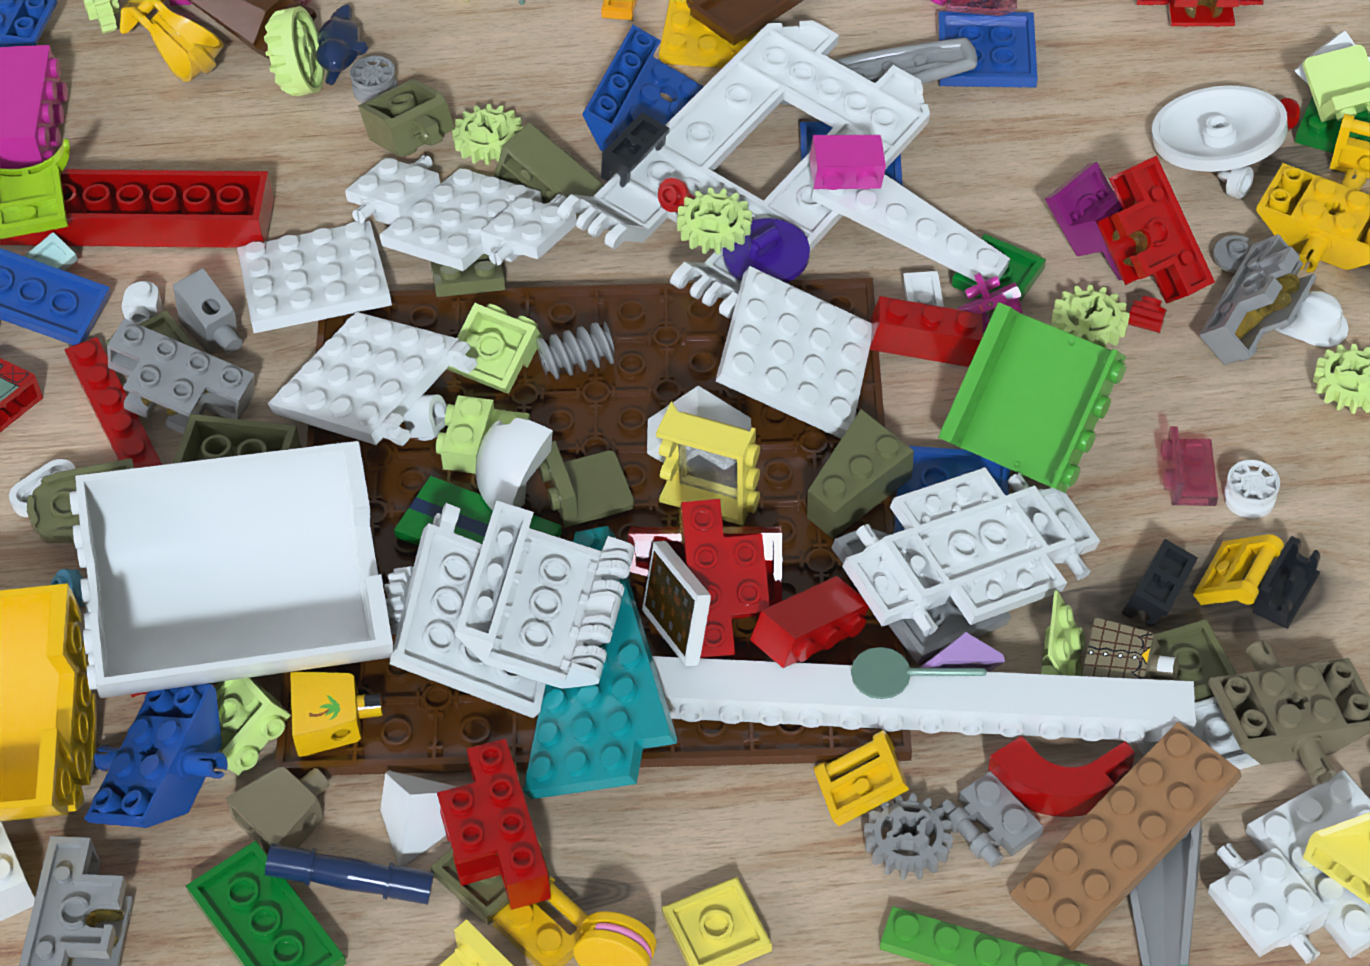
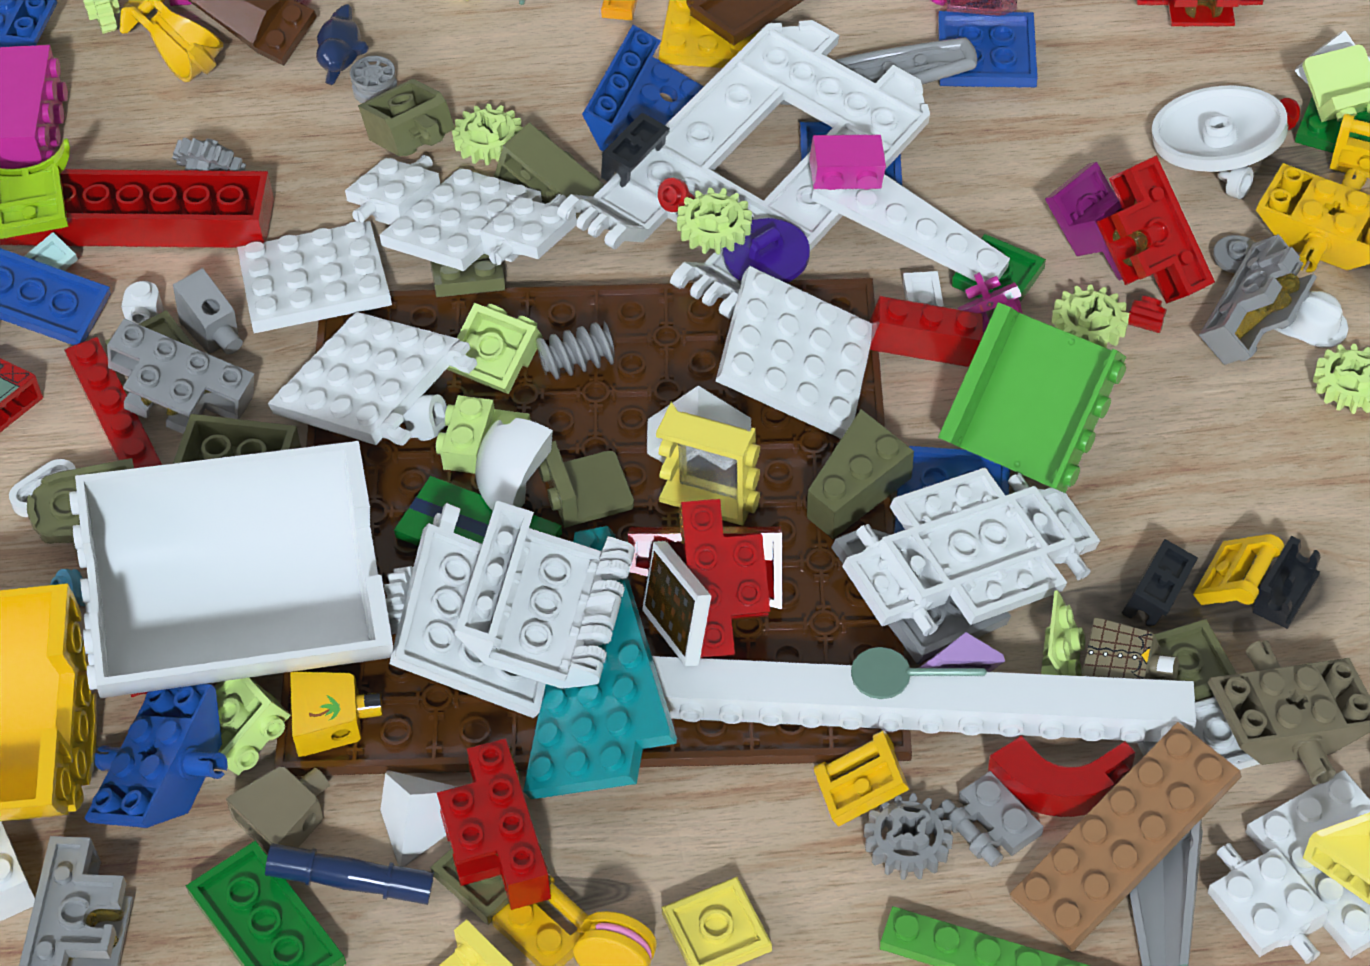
(206, 156): none -> light grey gear
(293, 51): yellowish green gear -> none
(810, 622): red brick -> none
(1189, 470): clear pink bracket -> none
(1251, 491): white wheel -> none

